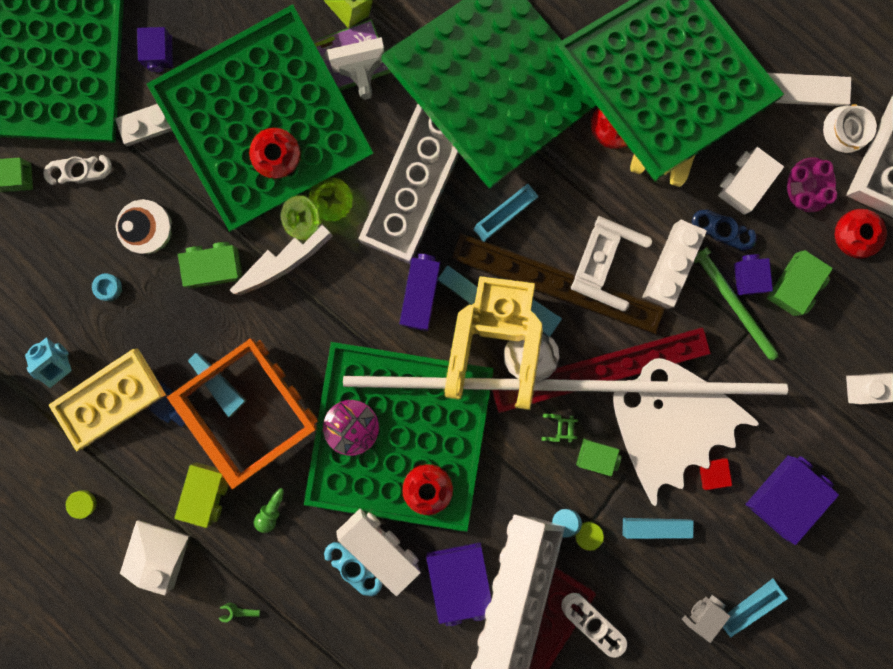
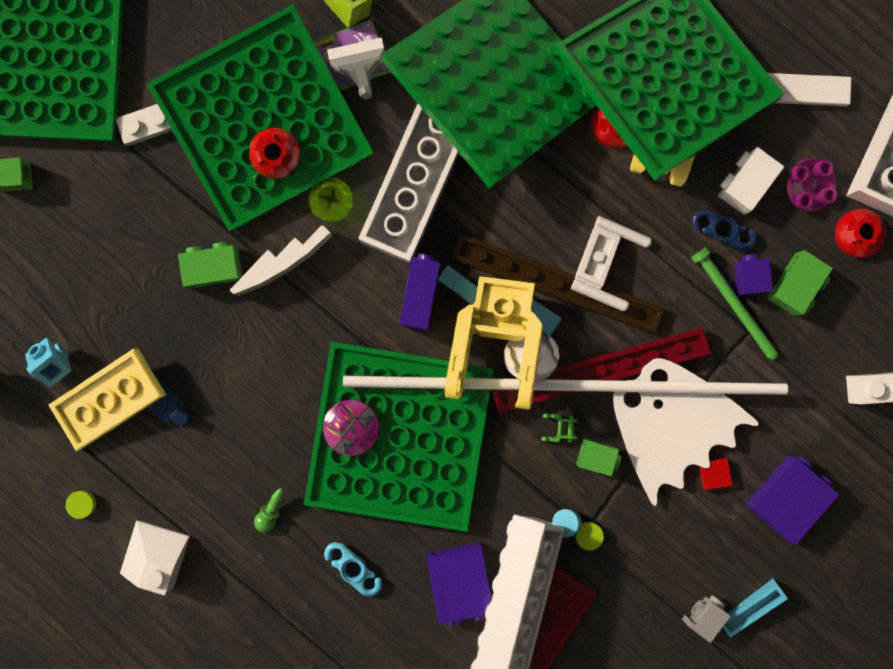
(89, 174): white piece -> none
(106, 287): medium azure tile -> none
(143, 227): tile -> none
(154, 48): dark purple brick -> none
(201, 495): lime brick -> none
(206, 437): orange window -> none
(220, 388): medium azure piece -> none
(237, 612): bright green hand -> none
(290, 217): clear neon green gear -> none
(379, 551): white brick -> none
(427, 474): red piece -> none
(505, 212): medium azure piece -> none
(596, 636): white beam -> none
(657, 528): medium azure piece -> none
(674, 264): white brick -> none
(849, 128): white piece -> none

